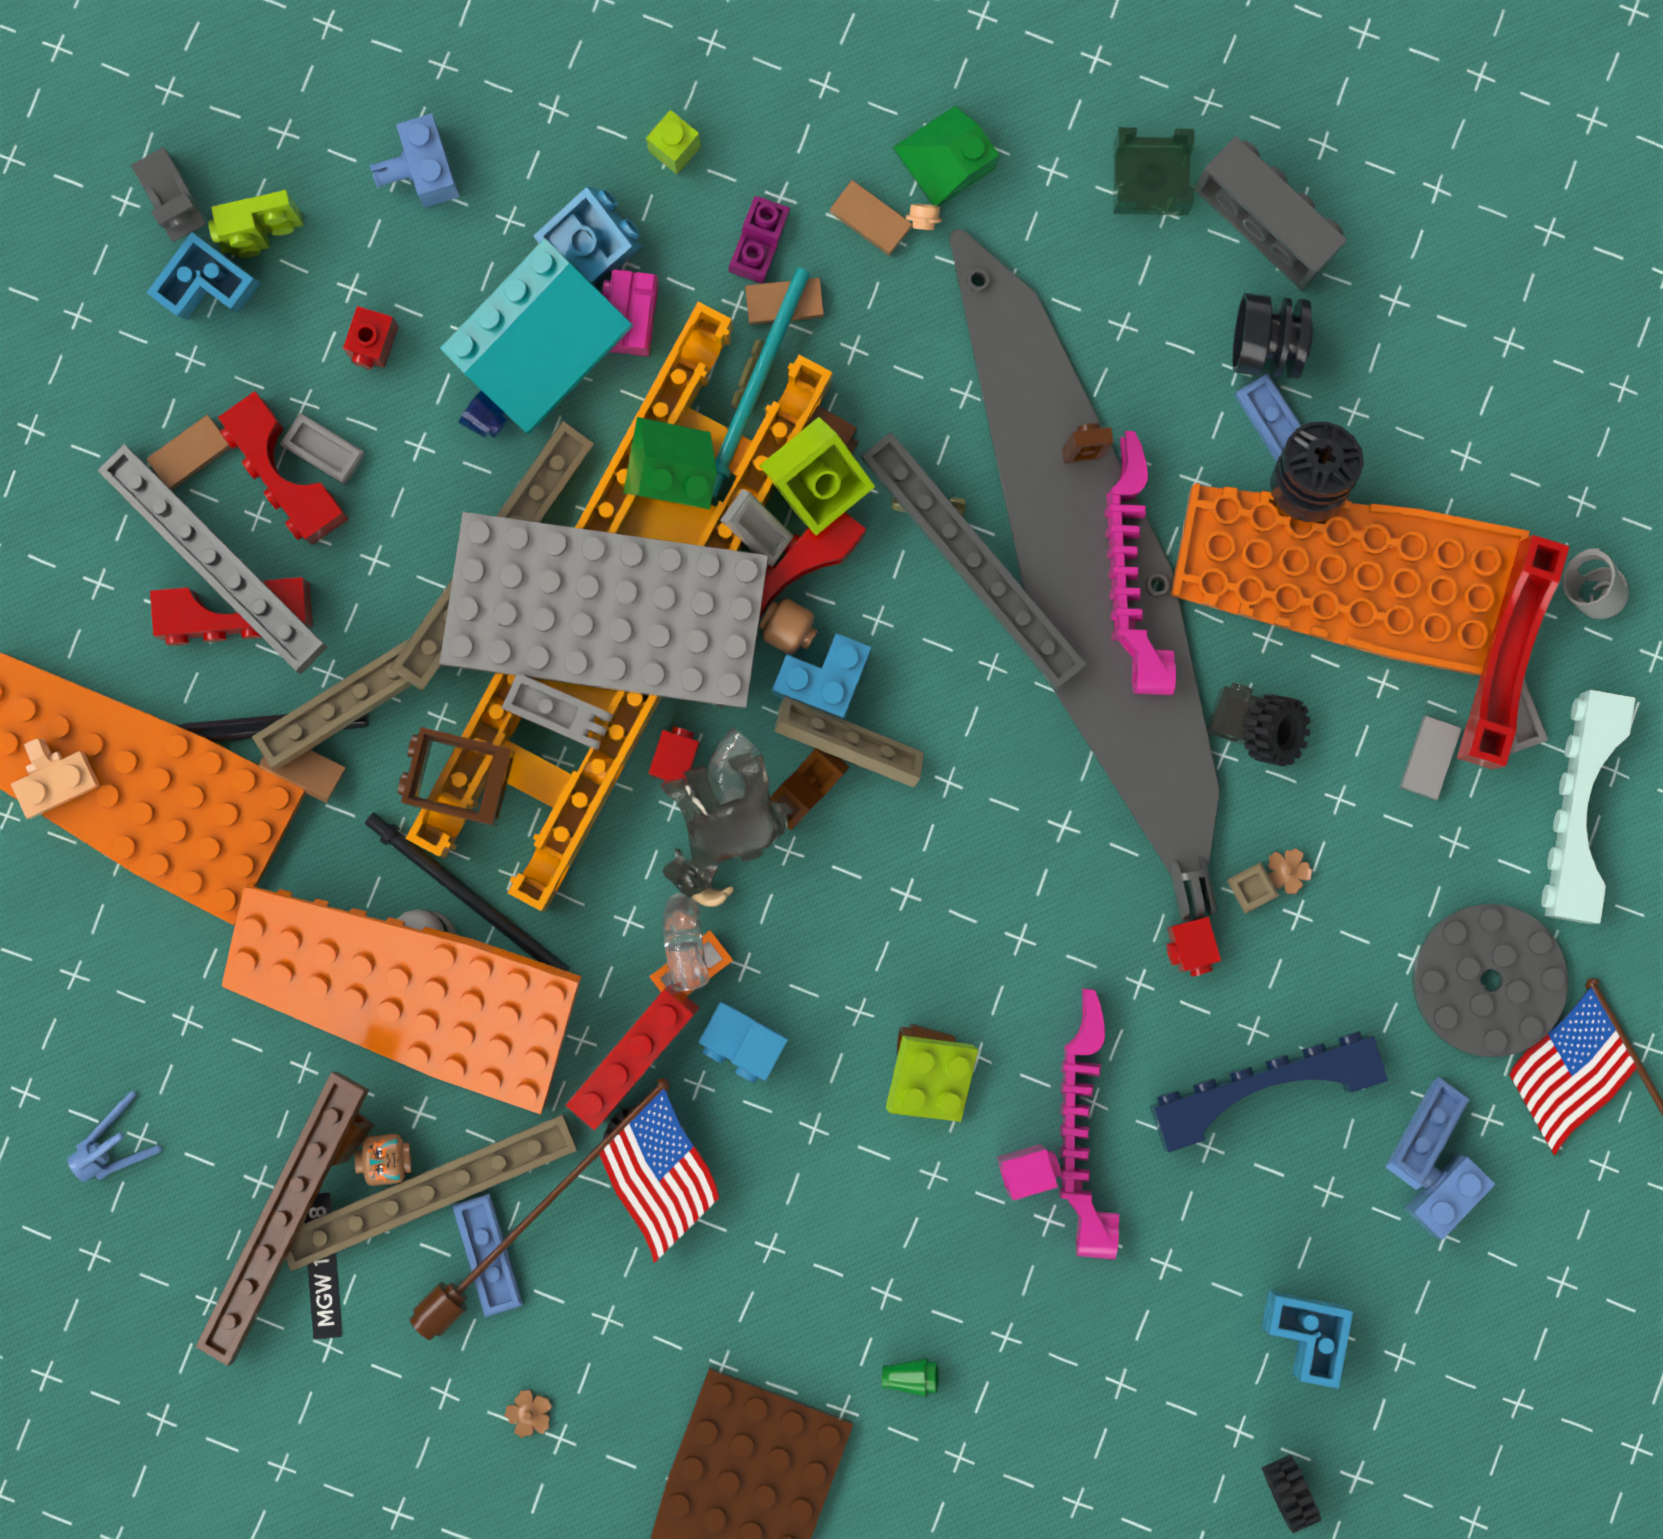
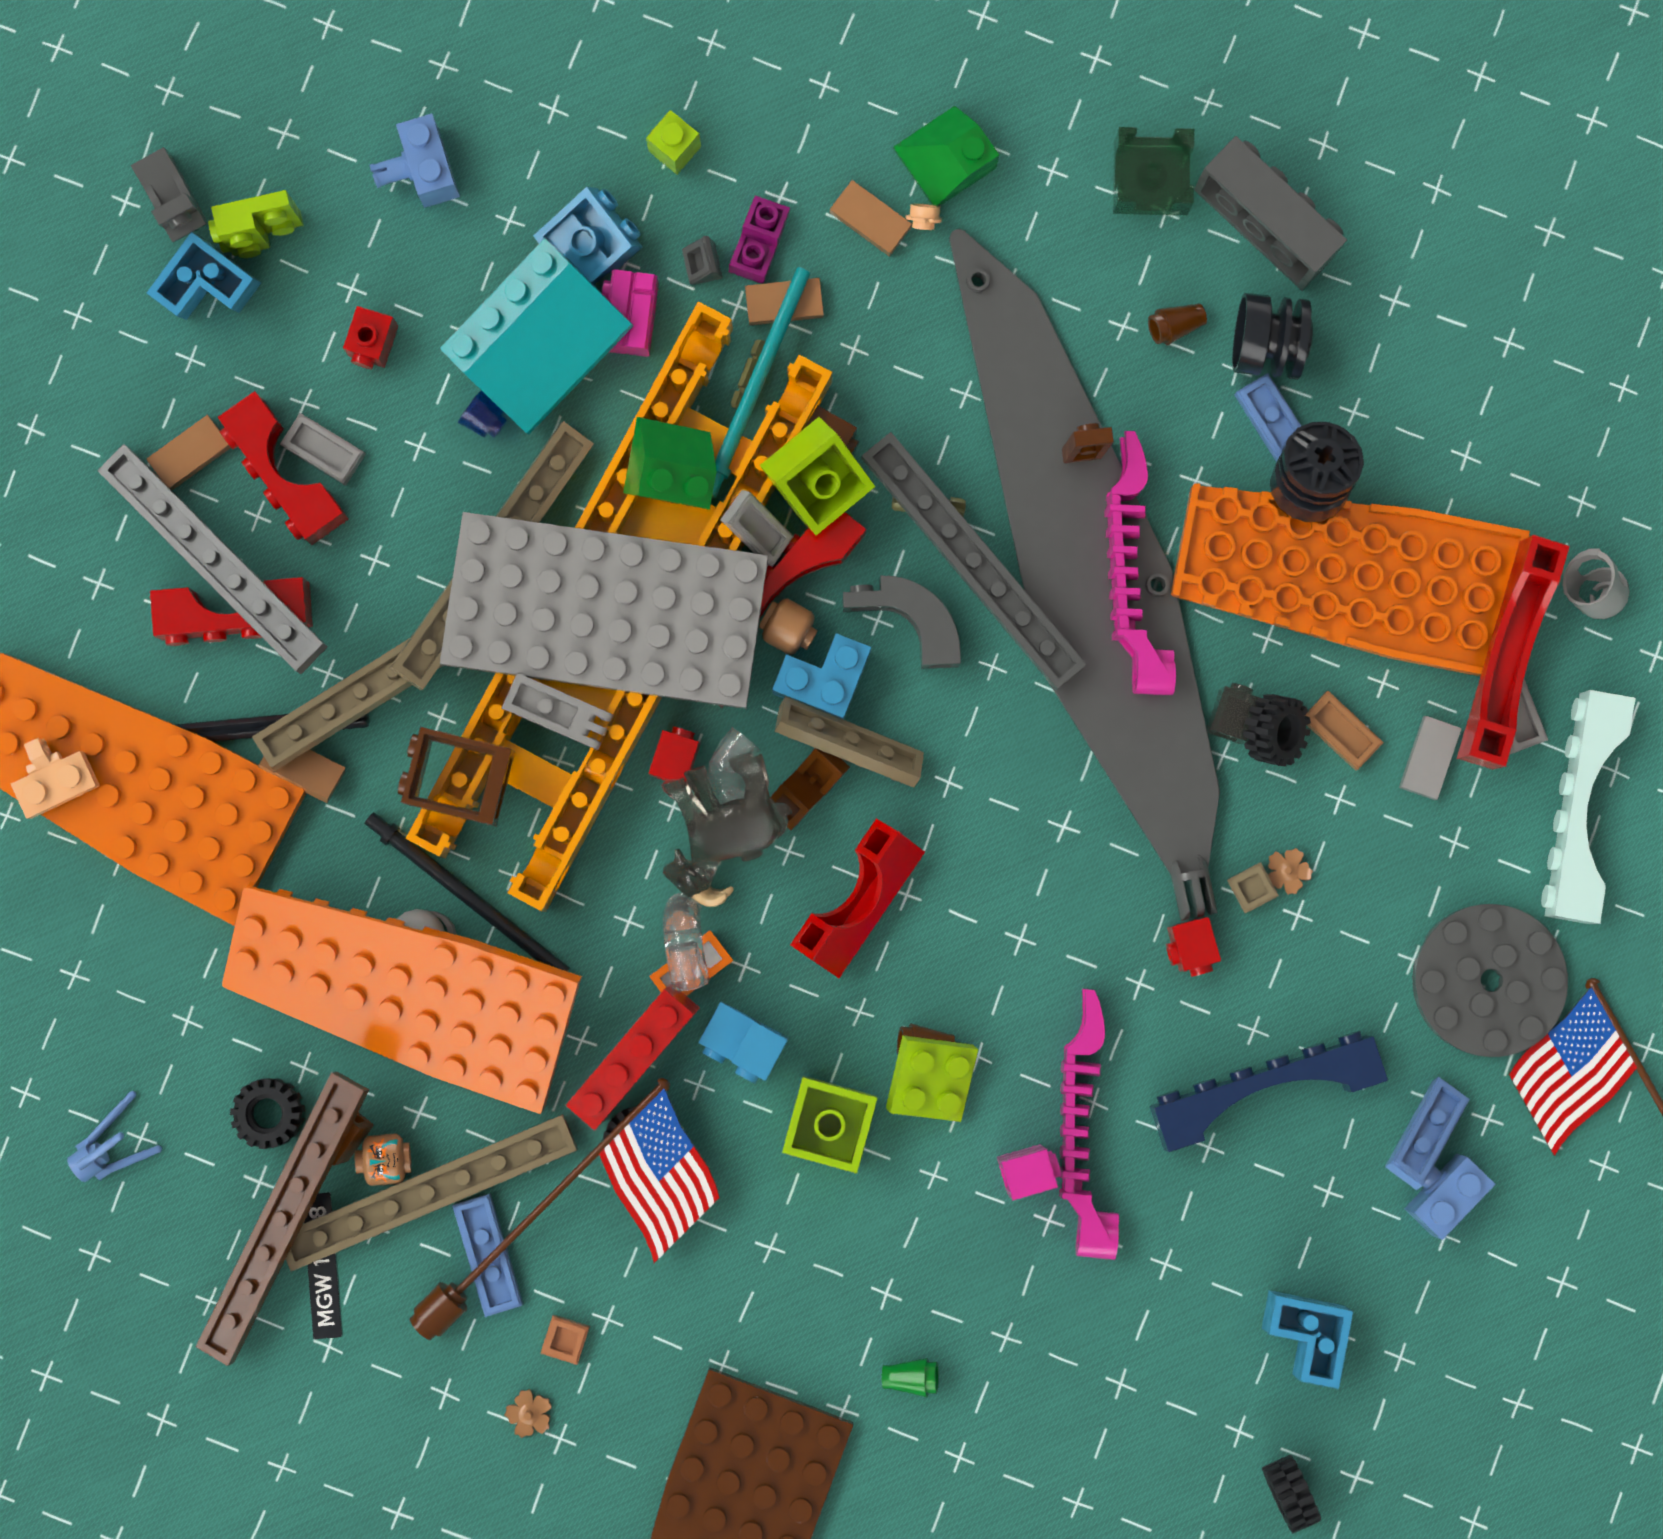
(244, 1113): none -> black tyre
(565, 1339): none -> nougat tile
(702, 261): none -> dark grey slope
(829, 1124): none -> lime brick
(884, 865): none -> red arch
(921, 608): none -> dark grey arch
(1175, 322): none -> reddish brown cone
(1342, 730): none -> medium nougat tile

